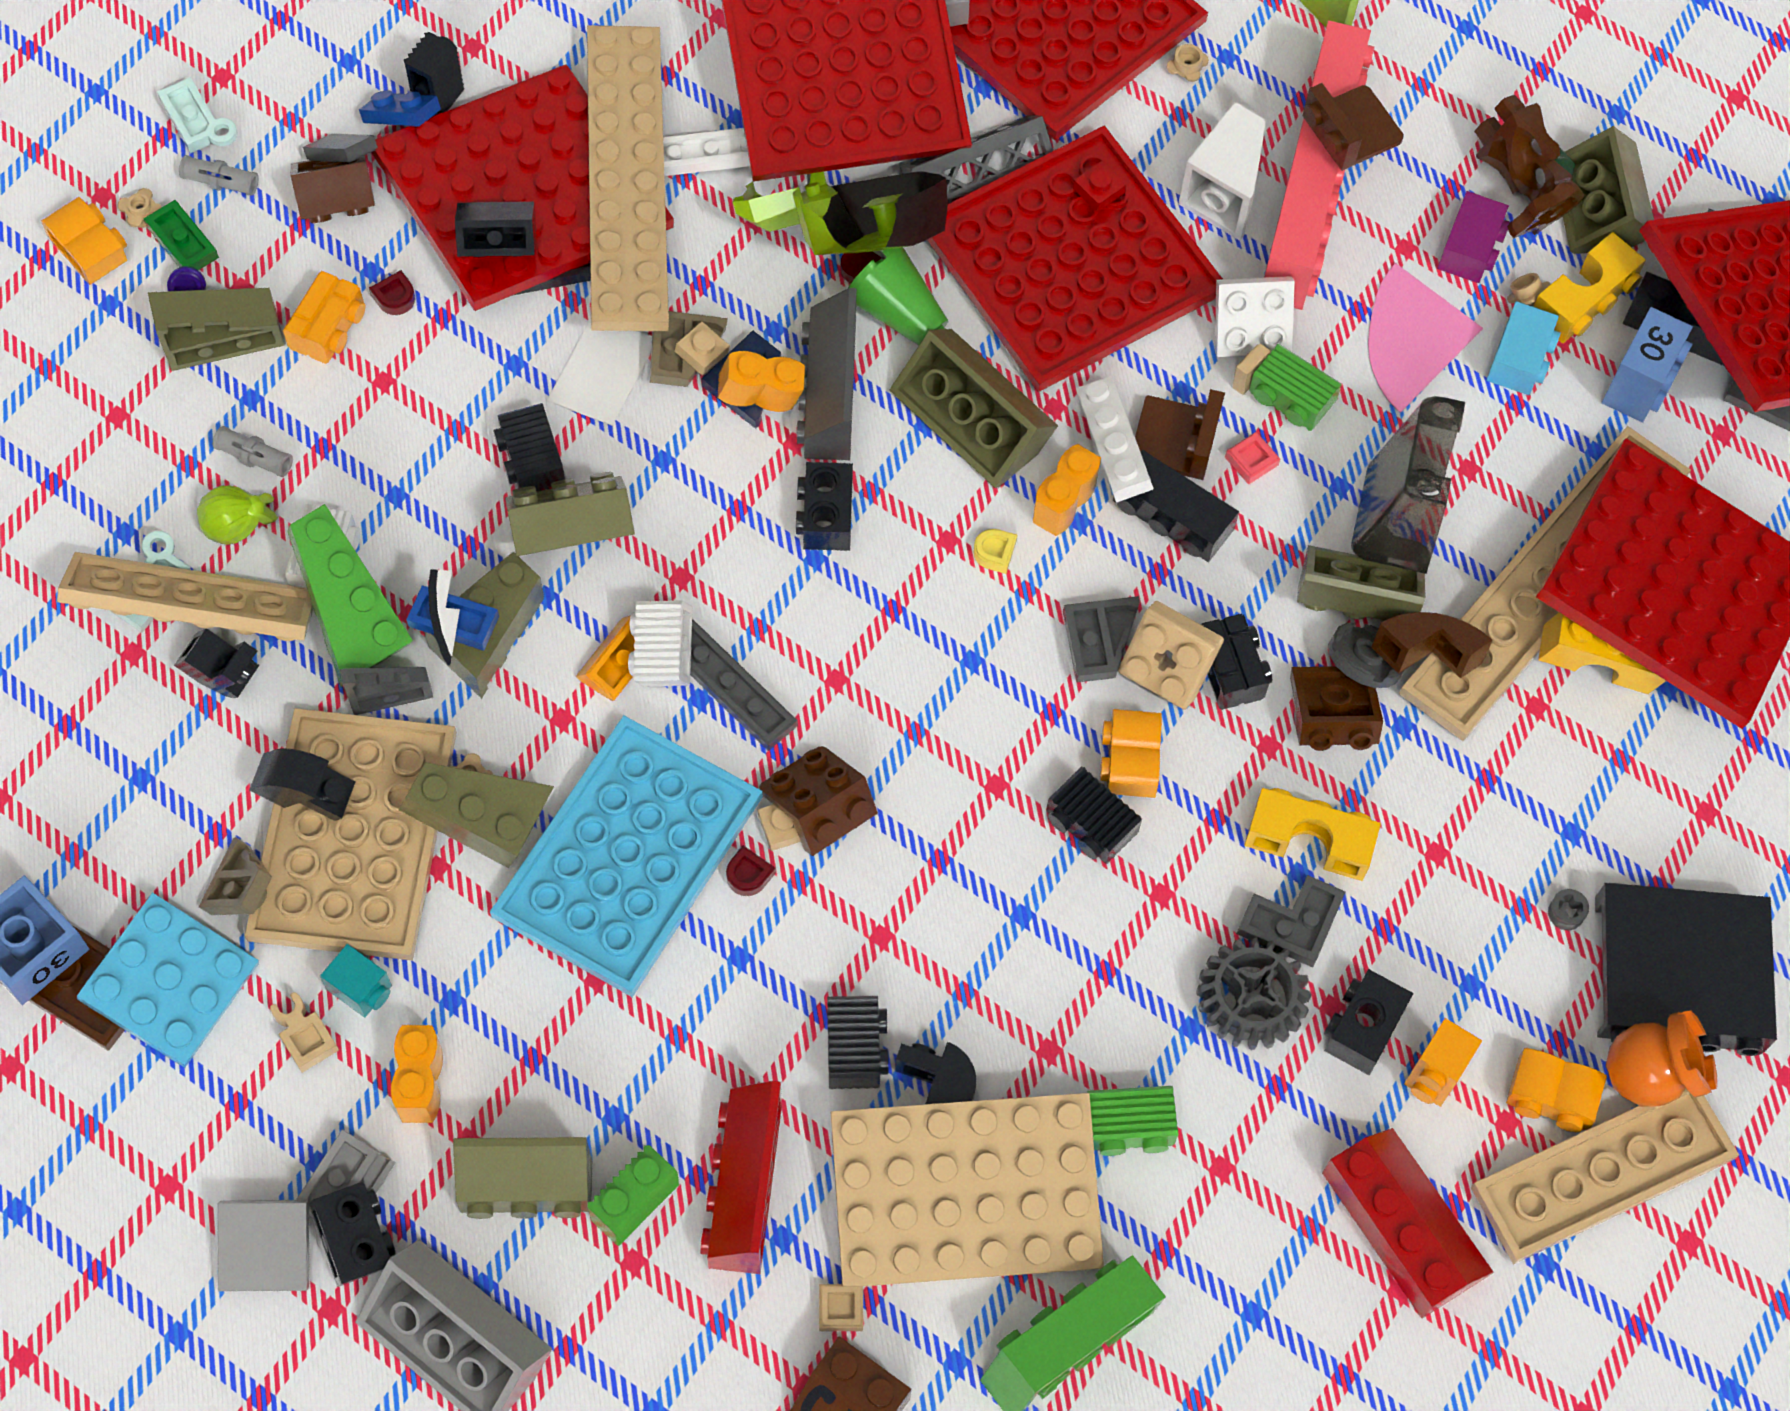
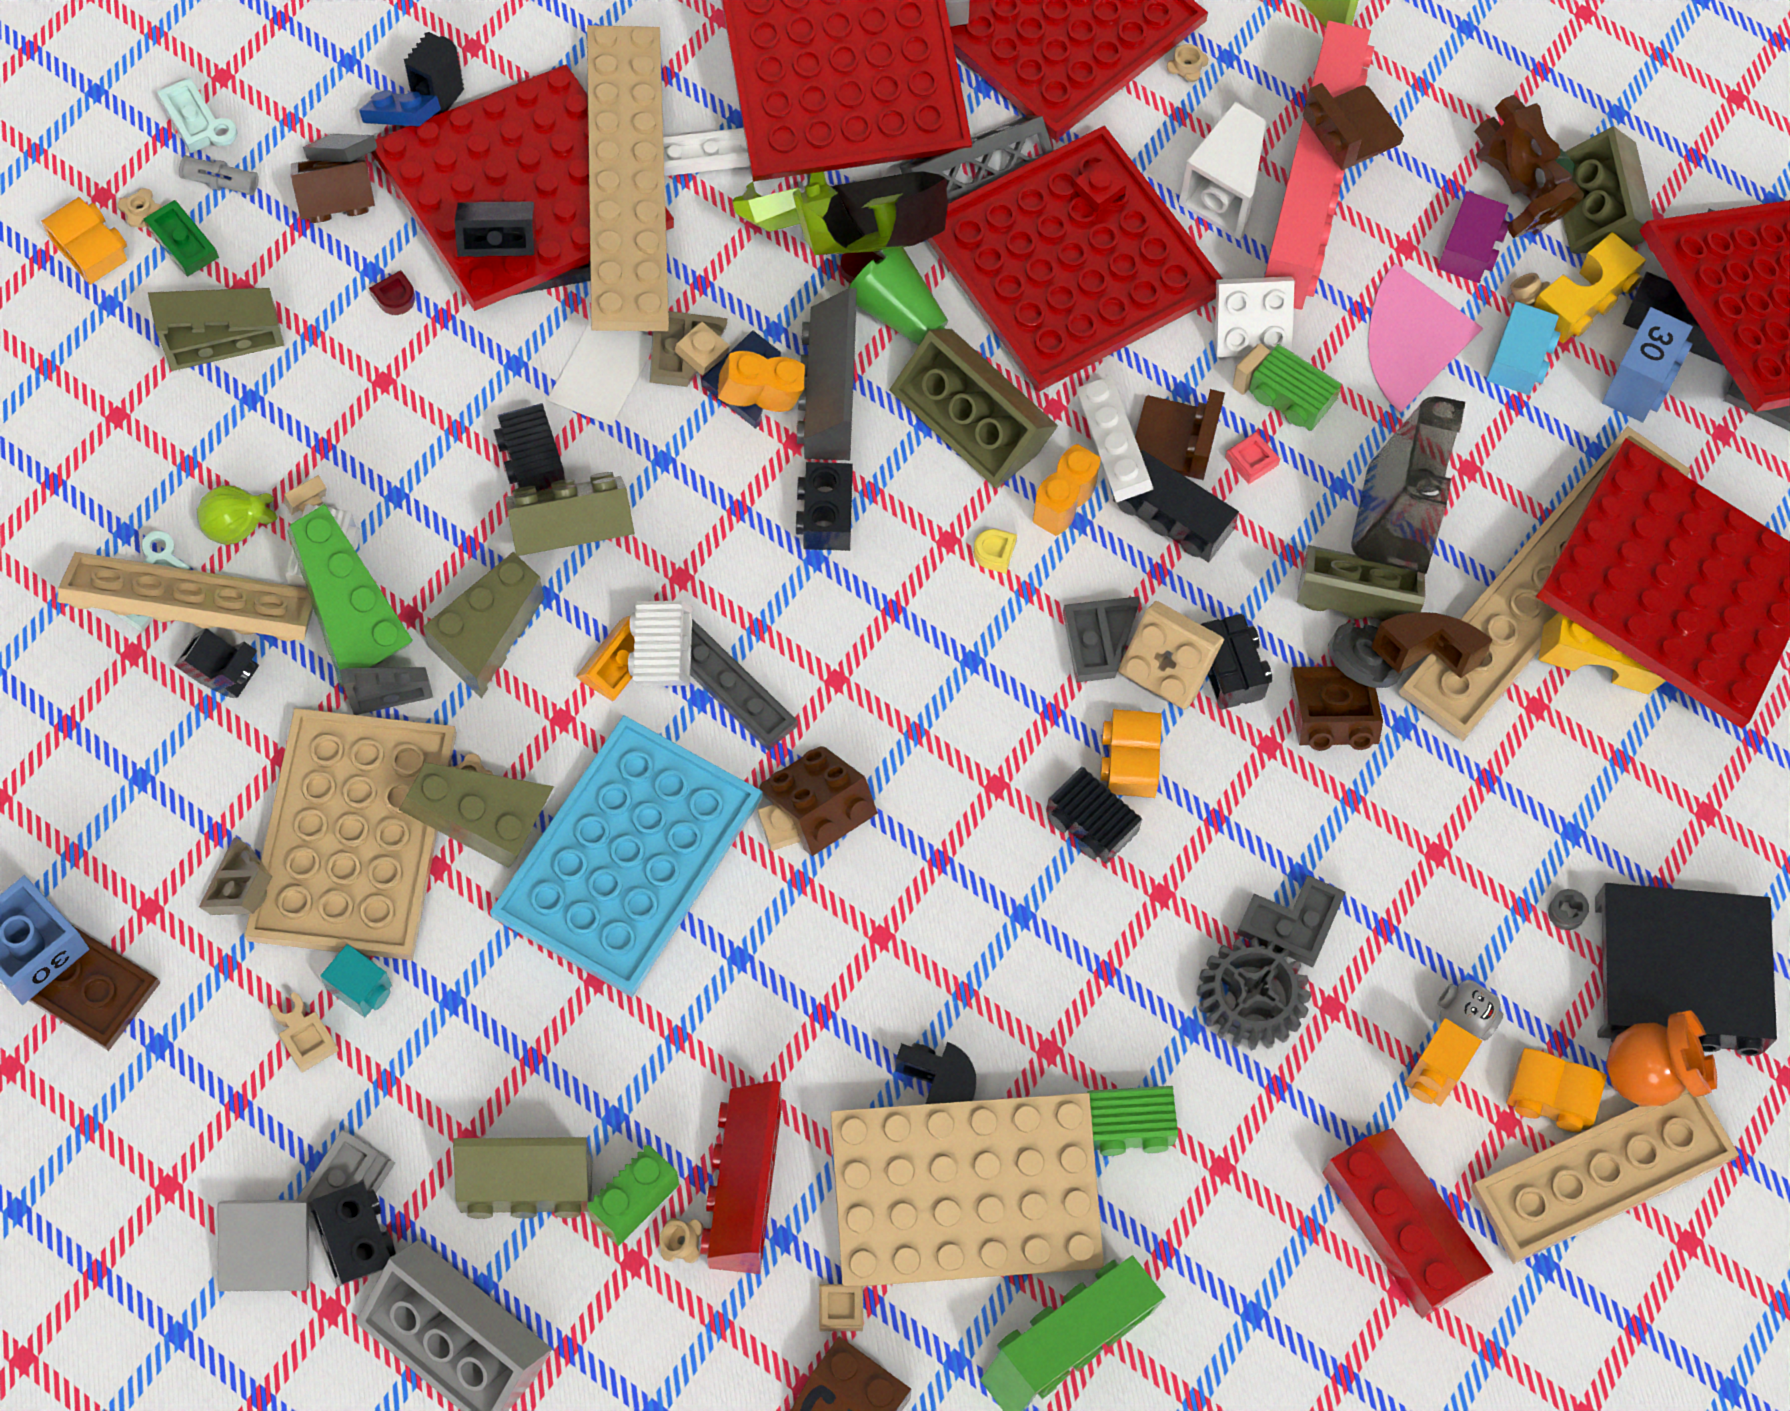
(168, 980): medium azure plate -> none
(186, 279): dark purple plate -> none
(232, 442): light grey pin -> none
(302, 778): black brick -> none
(304, 494): none -> tan plate
(324, 317): light orange brick -> none
(414, 1081): light orange brick -> none
(443, 619): sticker -> none
(474, 621): blue plate -> none
(671, 1236): none -> tan plate
(748, 872): dark red tile -> none
(855, 1042): black brick -> none
(1346, 836): yellow arch -> none
(1360, 1044): black brick -> none
(1471, 1008): none -> light grey head

